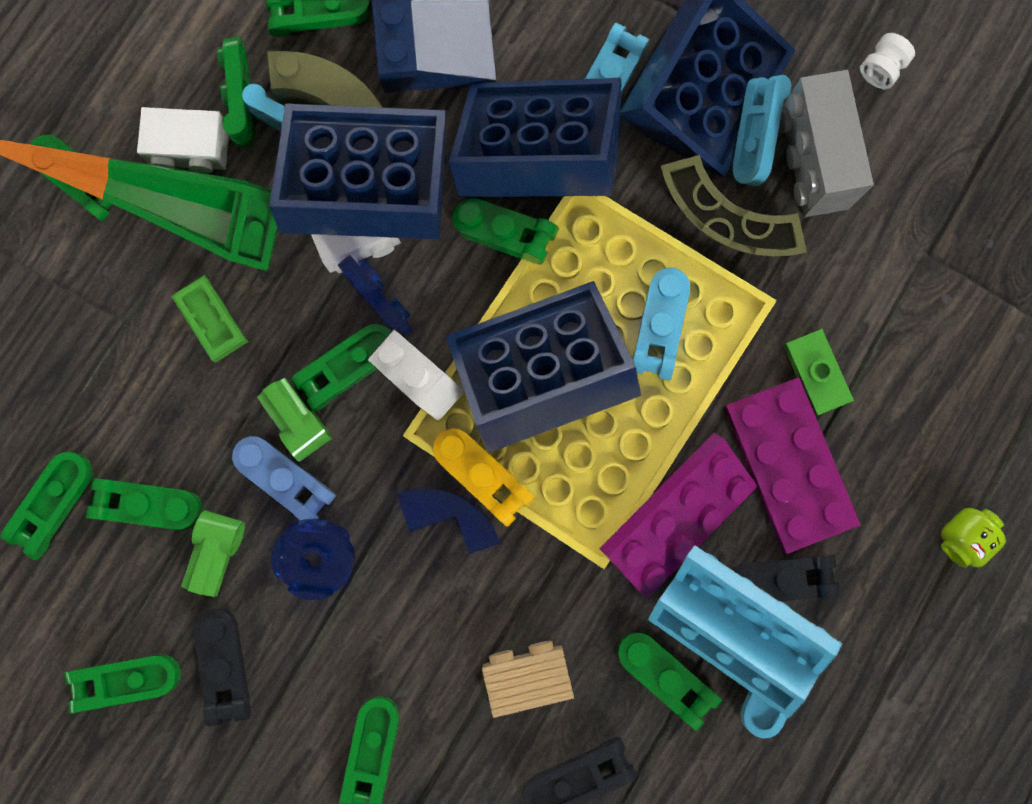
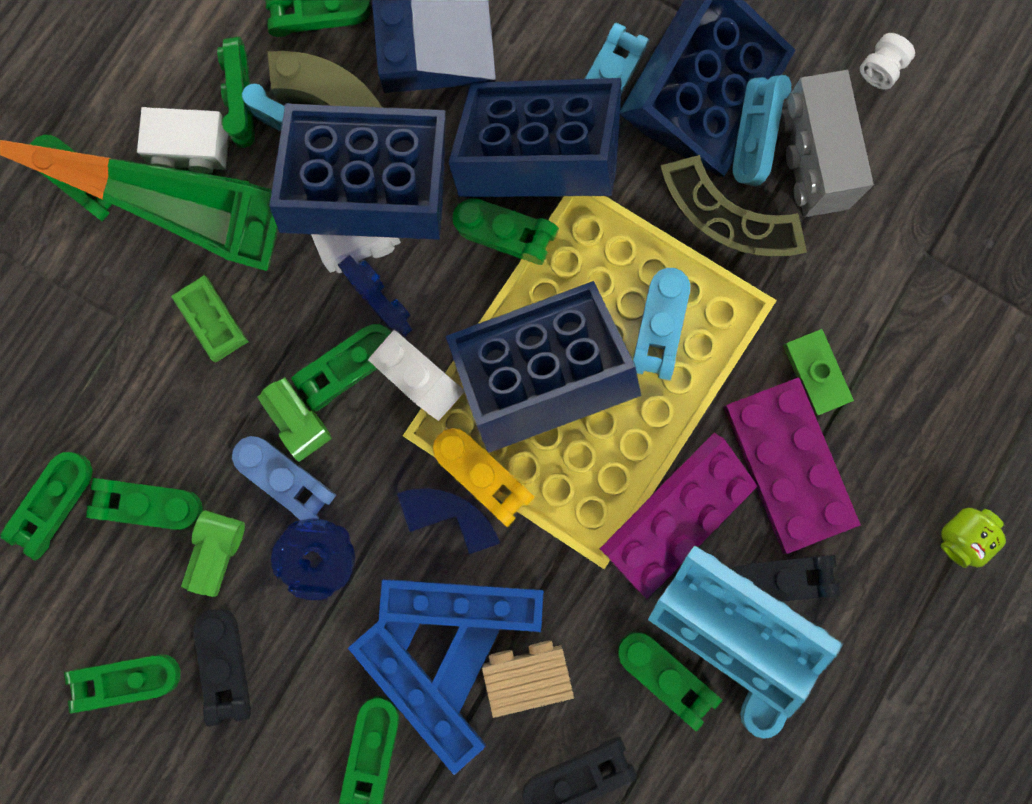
(436, 704): none -> blue plate

